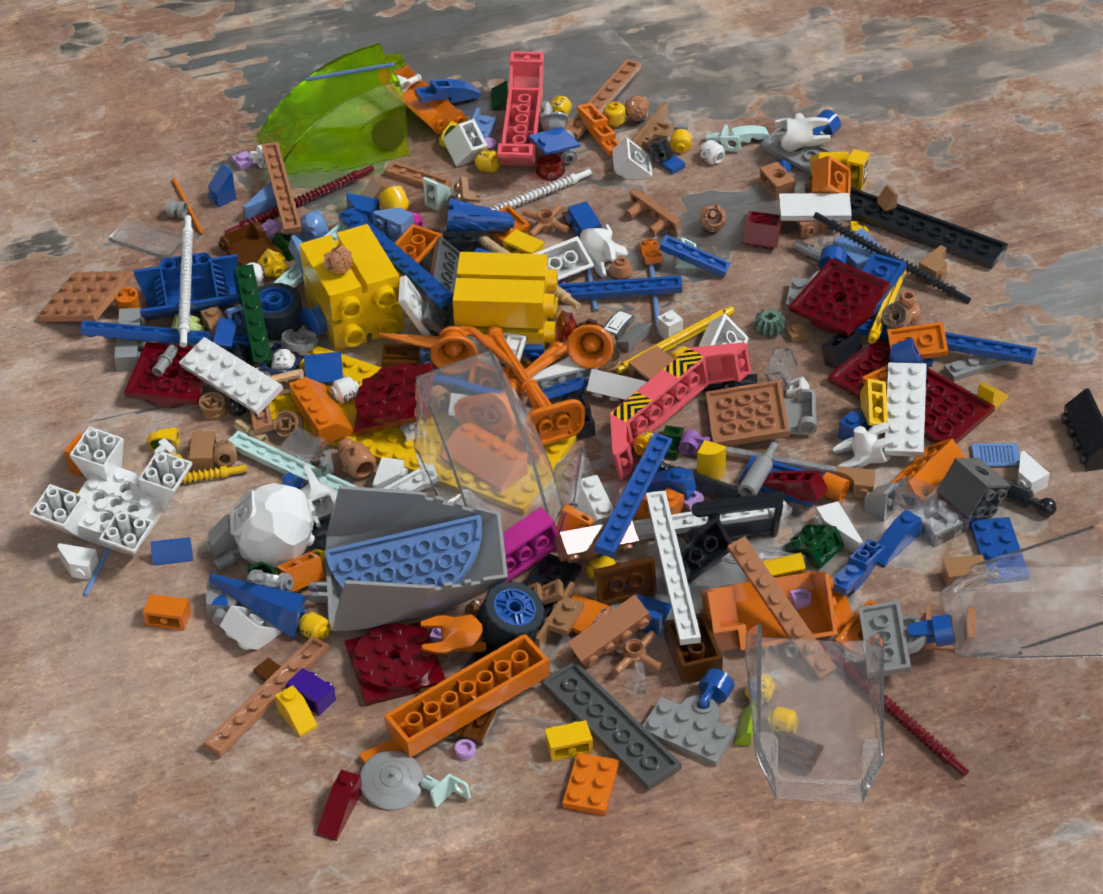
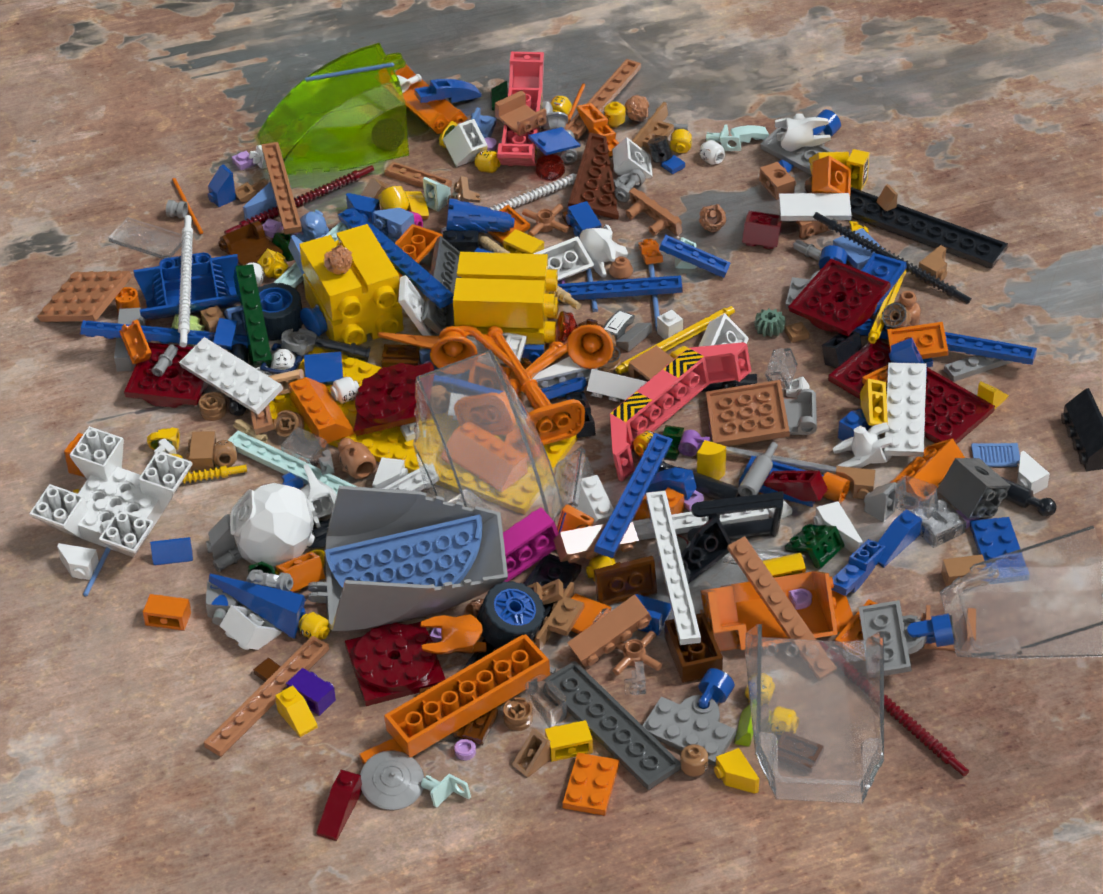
(135, 342): none -> orange hinge
(246, 192): none -> medium nougat slope
(351, 350): none -> black pin
(417, 203): none -> yellow slope
(518, 115): none -> nougat panel
(521, 720): none -> medium nougat wheel
(533, 753): none -> medium nougat slope
(543, 688): none -> clear piece
(575, 102): none -> orange axle
(595, 179): none -> copper wing
(626, 182): none -> light grey piece
(694, 760): none -> medium nougat head
(736, 771): none -> yellow slope

